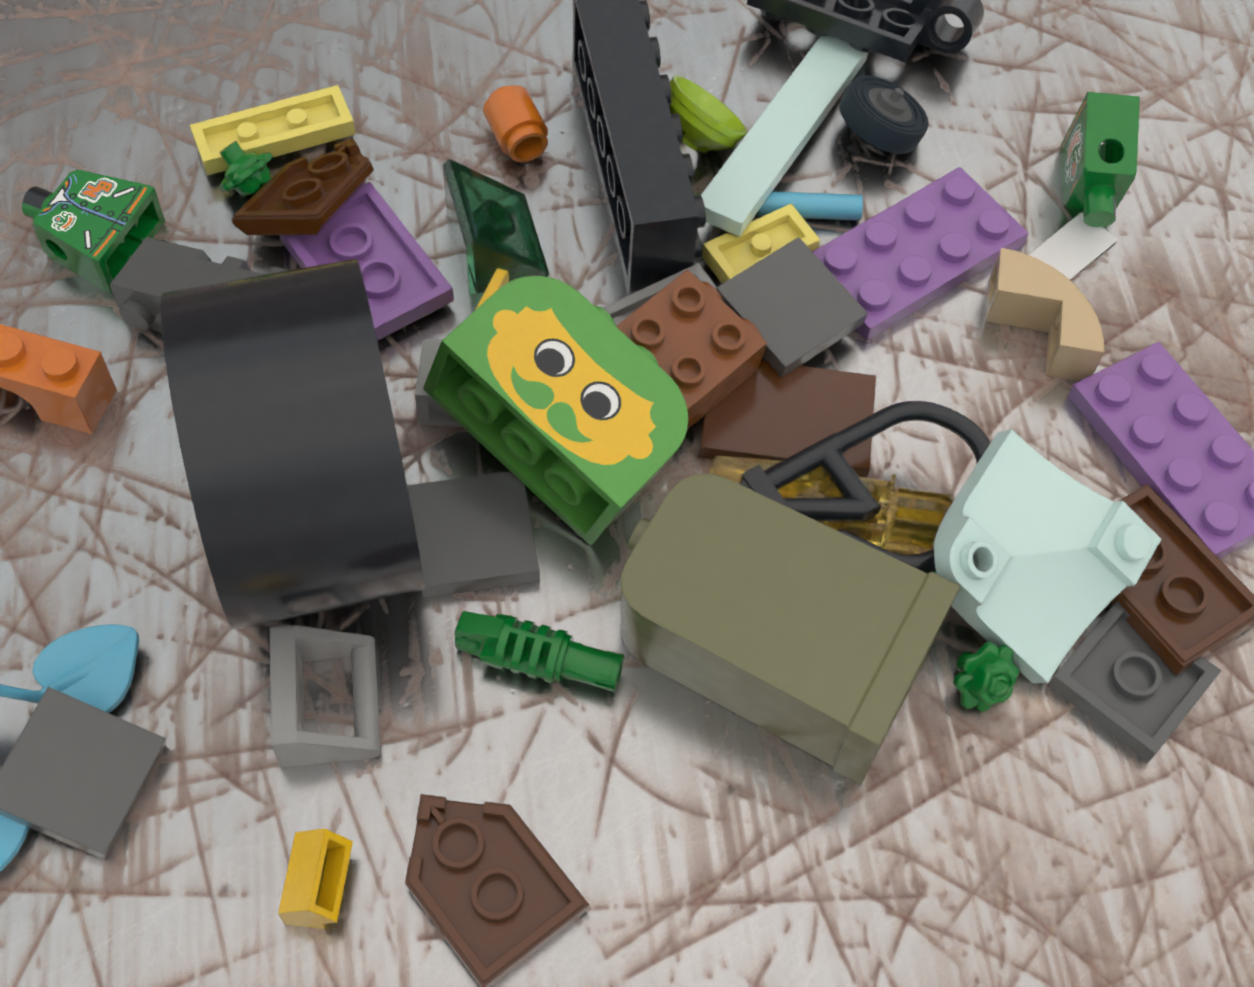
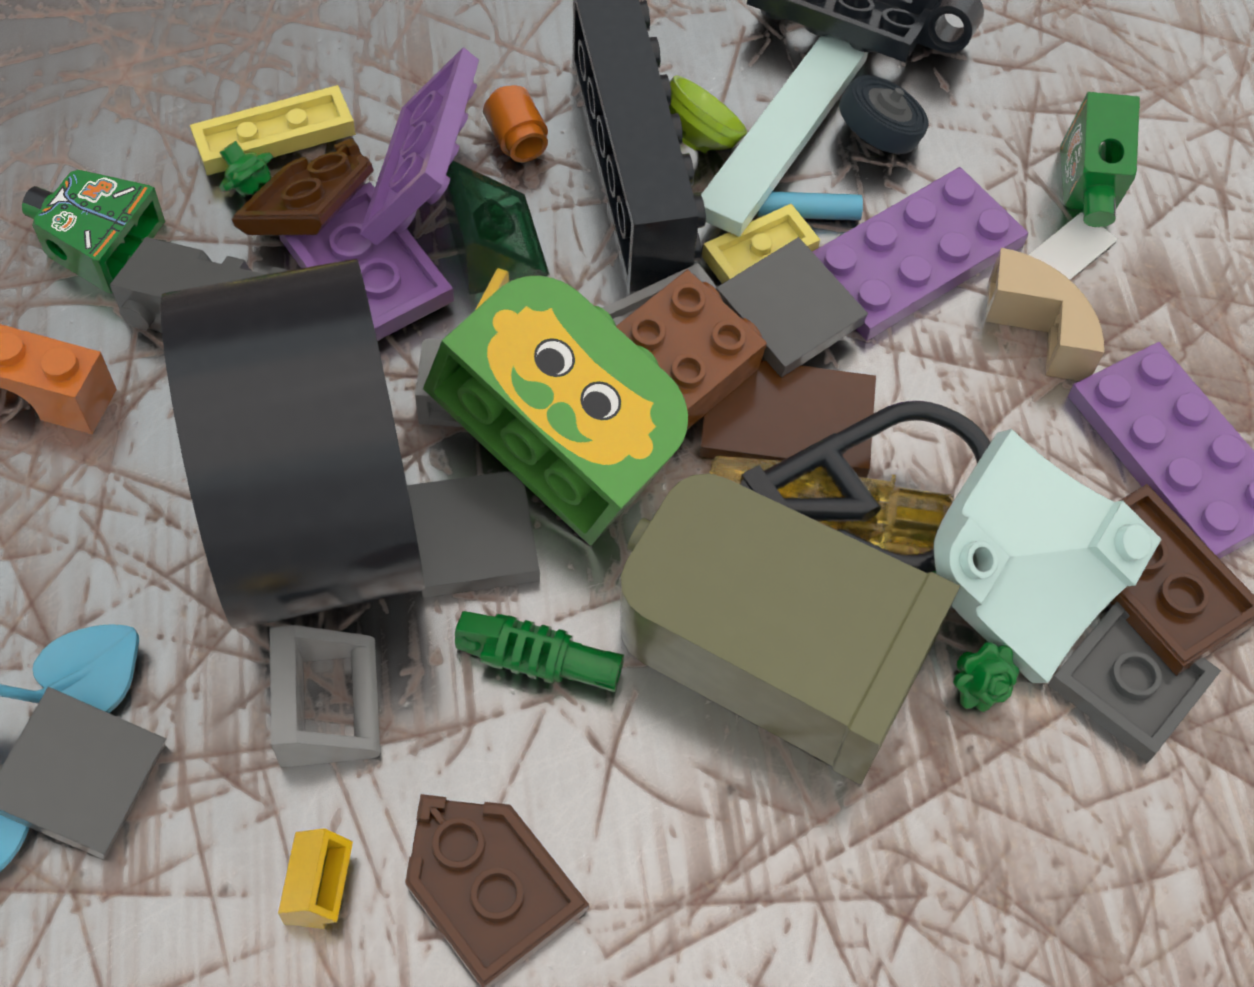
(421, 149): none -> medium lavender plate

